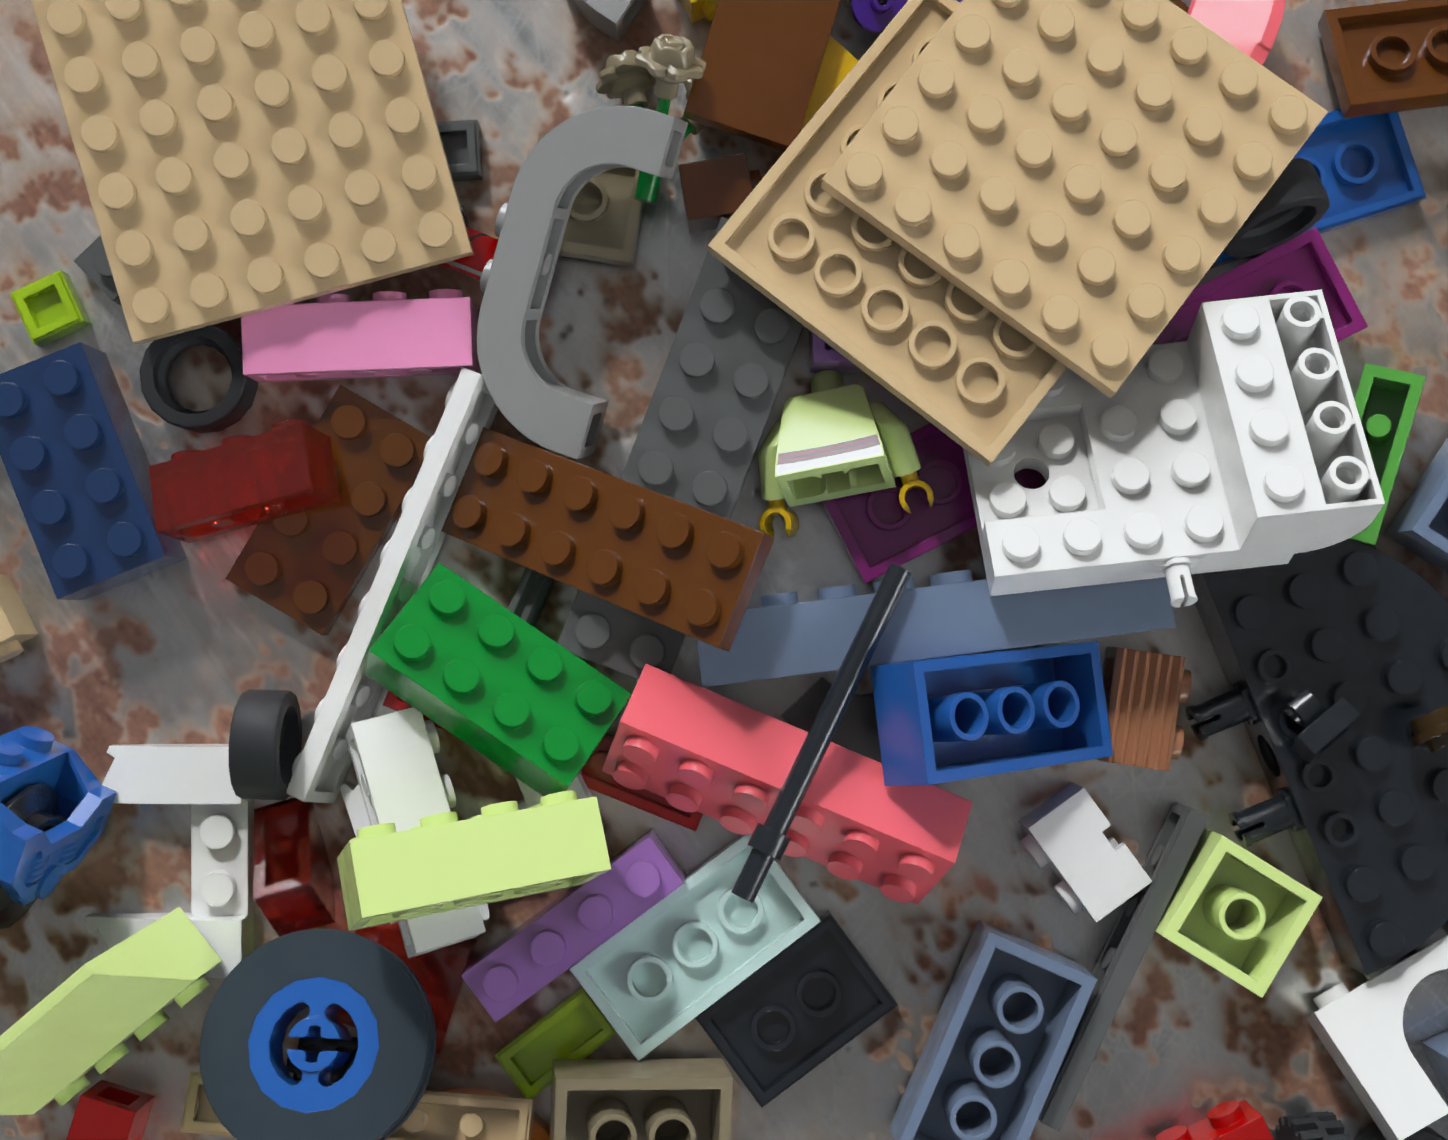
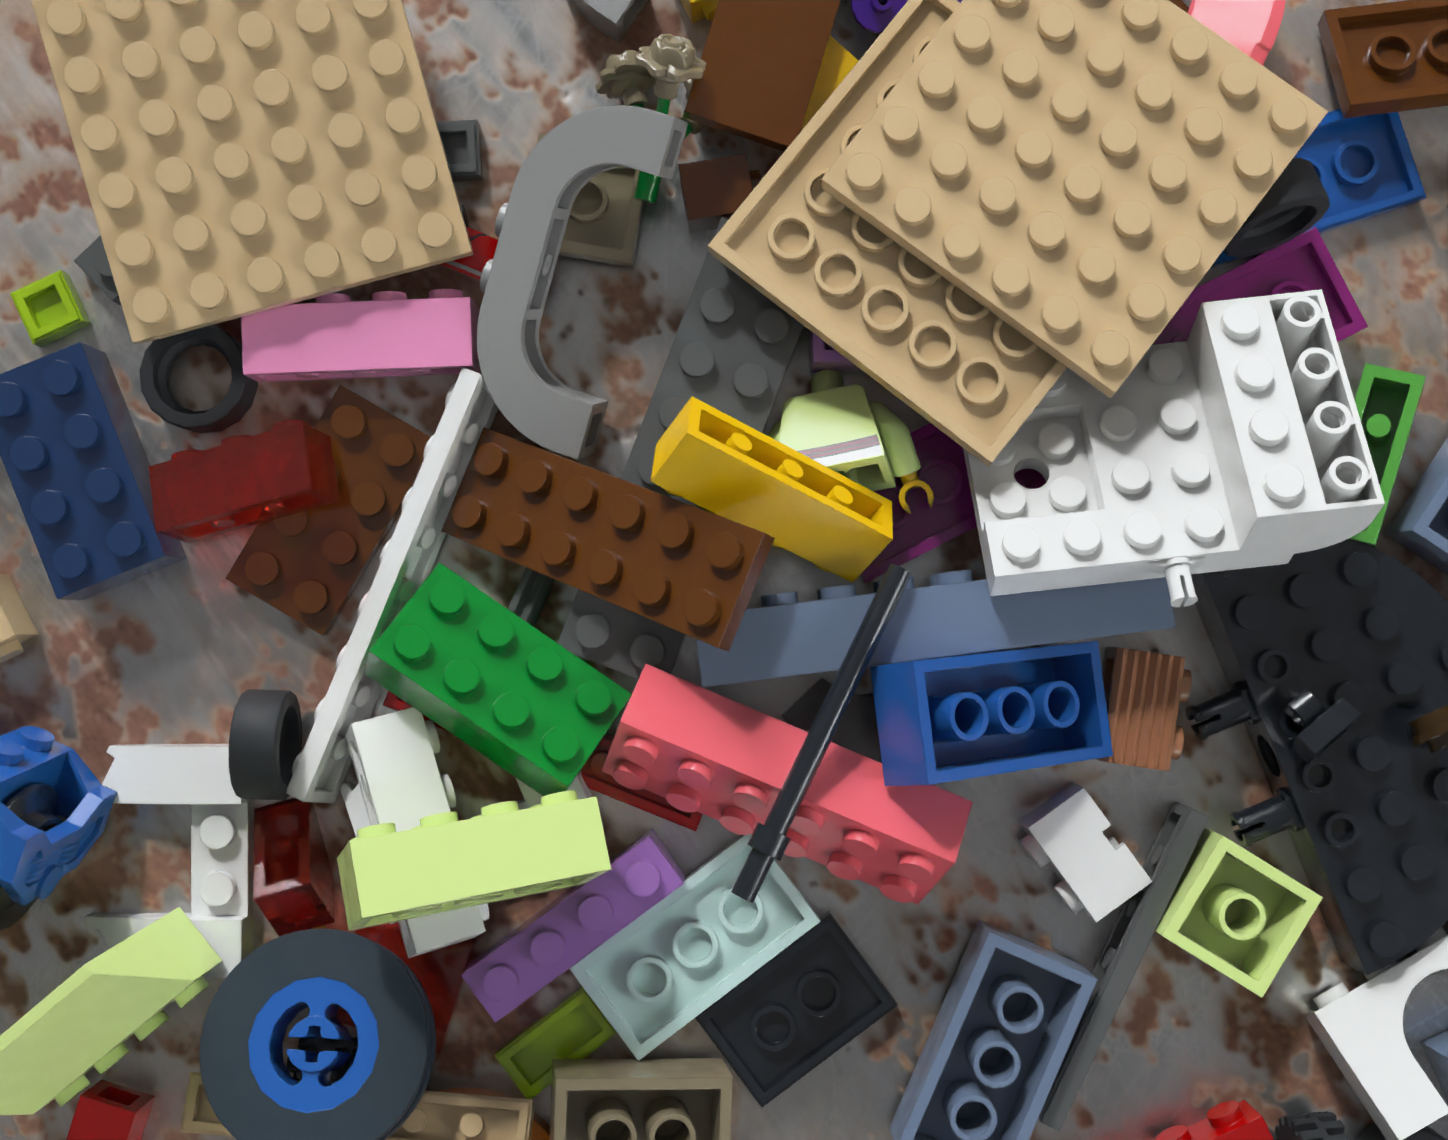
(772, 490): none -> yellow brick

